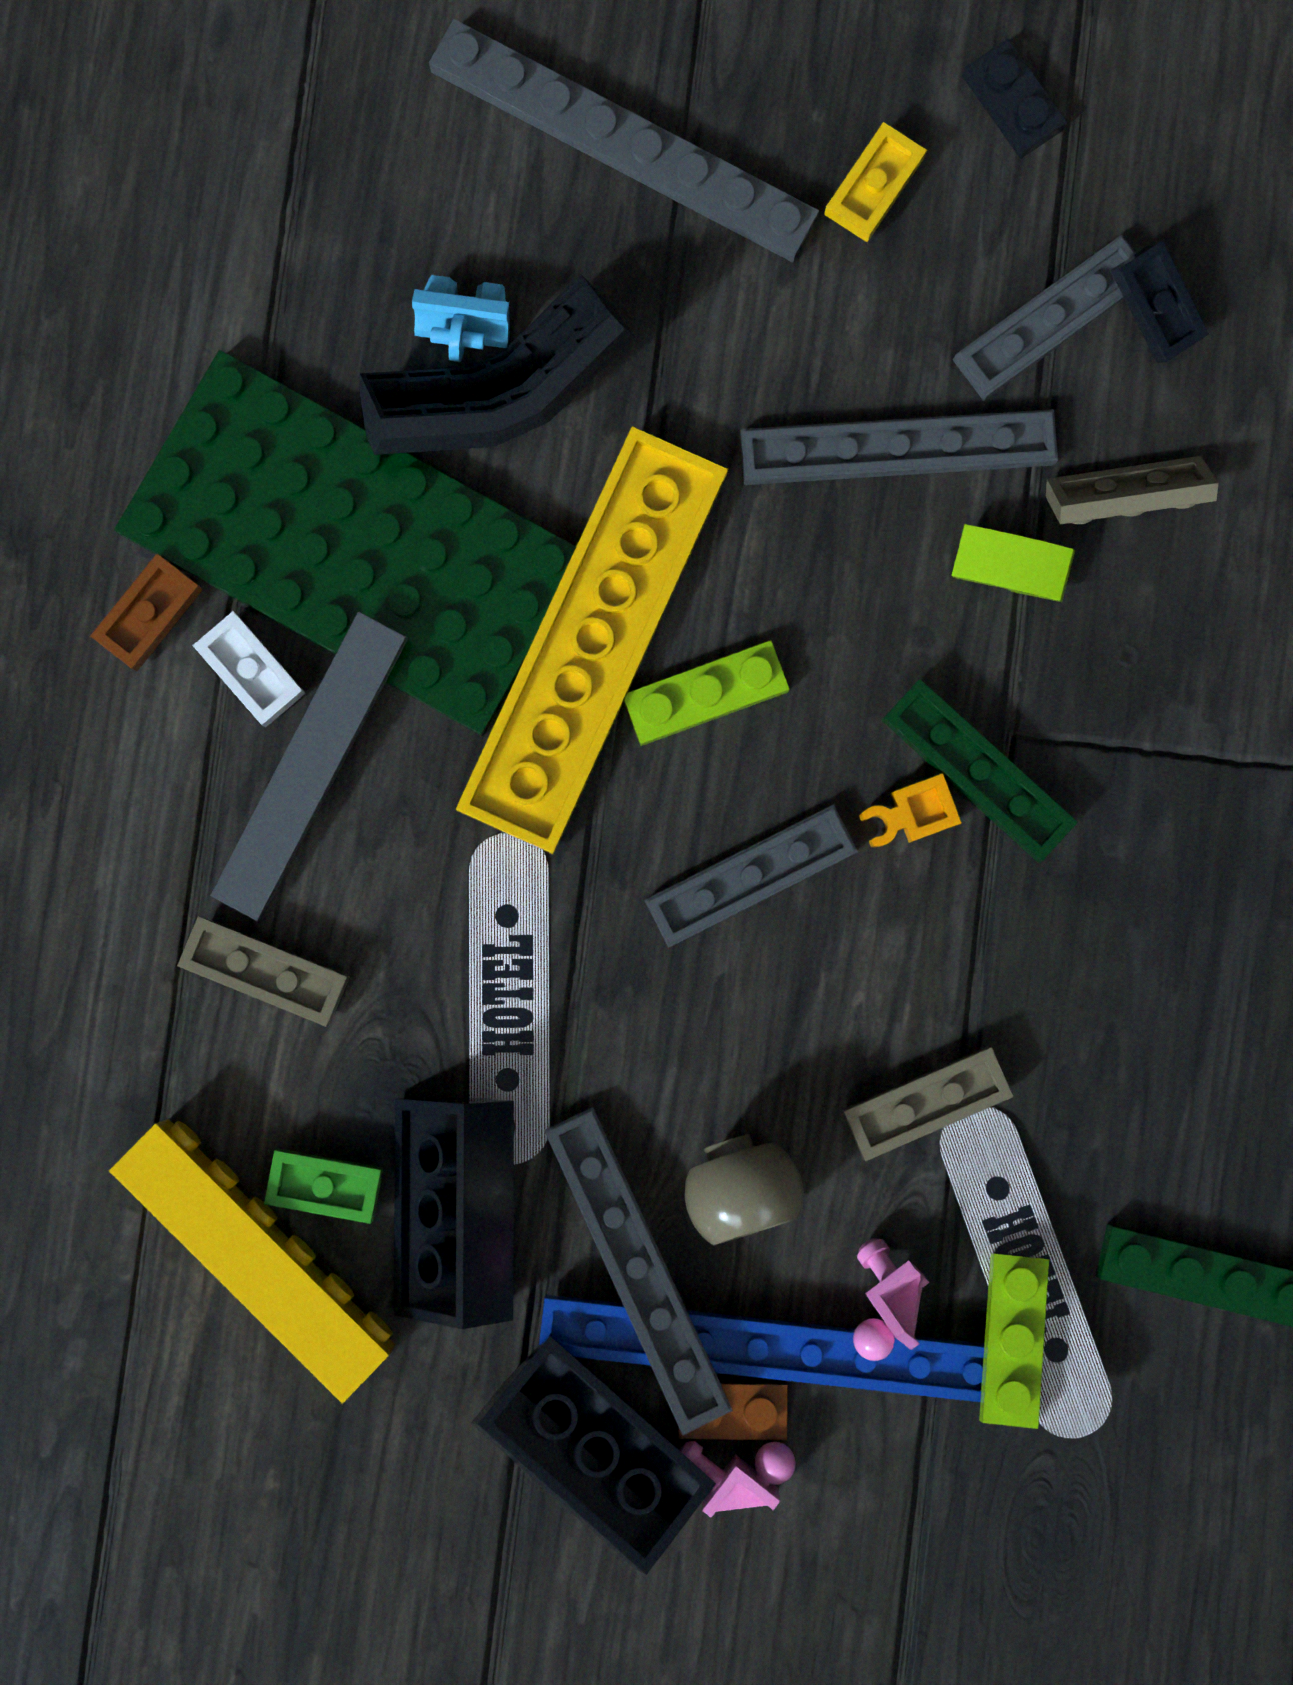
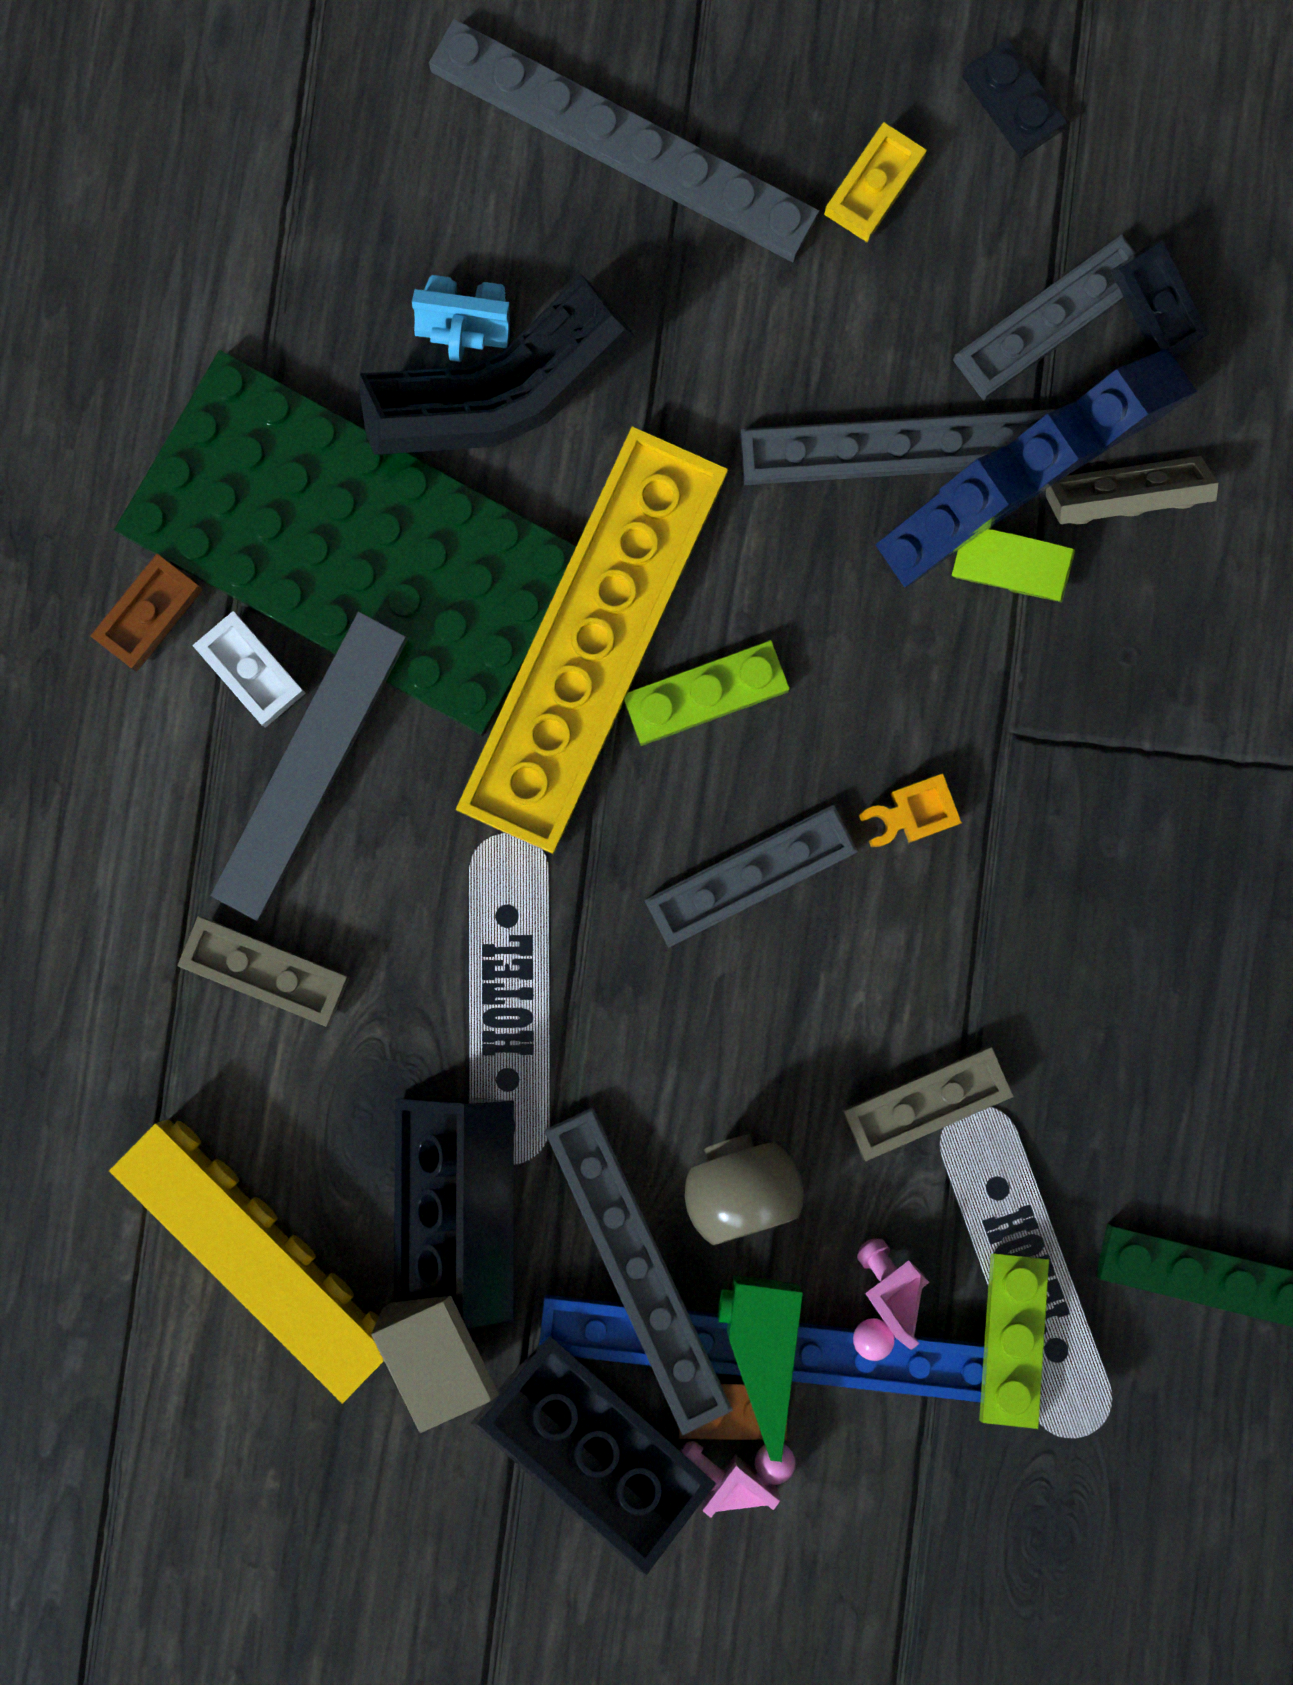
(323, 1186): bright green plate -> none
(432, 1360): none -> dark tan slope
(763, 1336): none -> green slope
(979, 771): dark green plate -> none
(1037, 459): none -> dark blue arch

